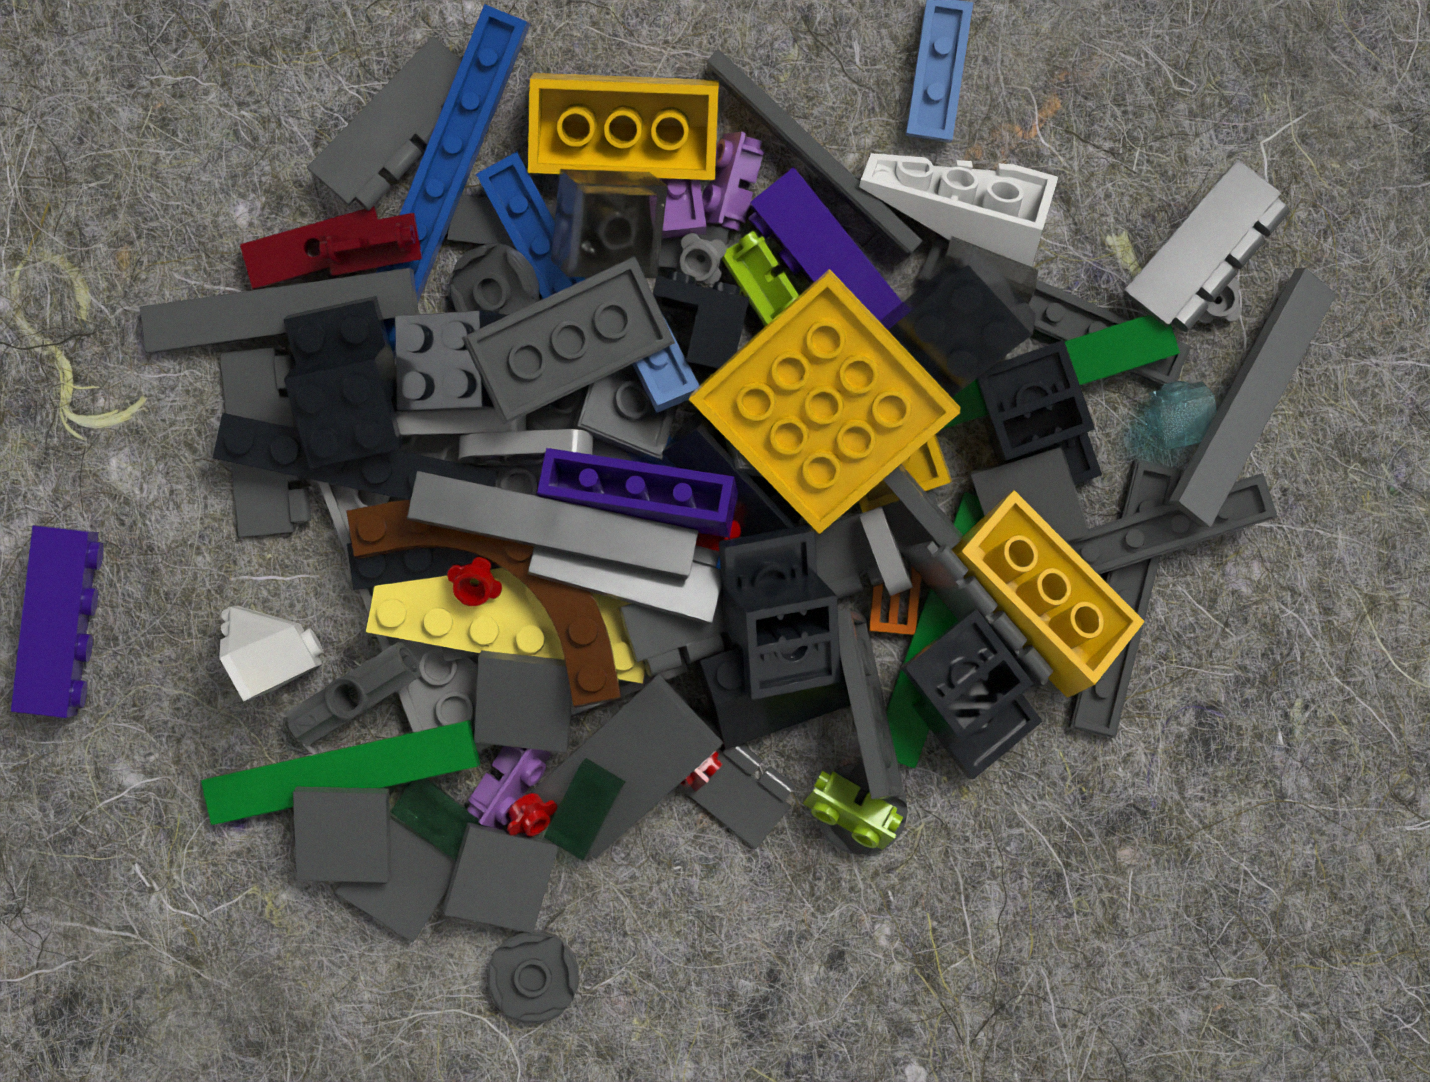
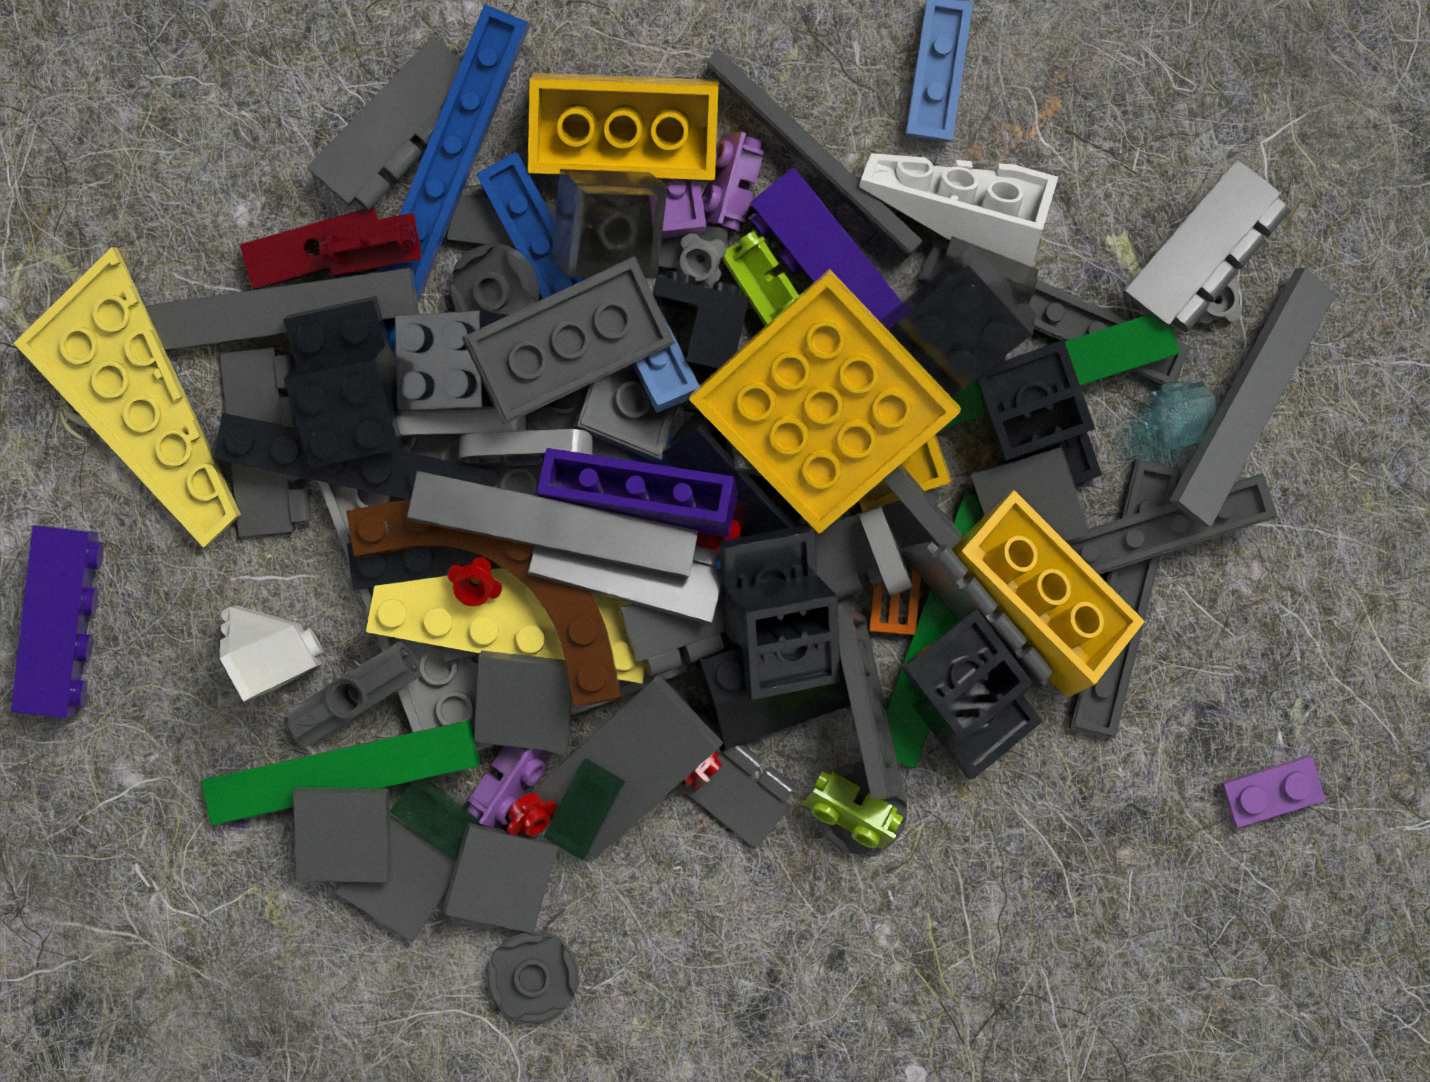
(114, 373): none -> light yellow wing
(1273, 791): none -> medium lavender plate

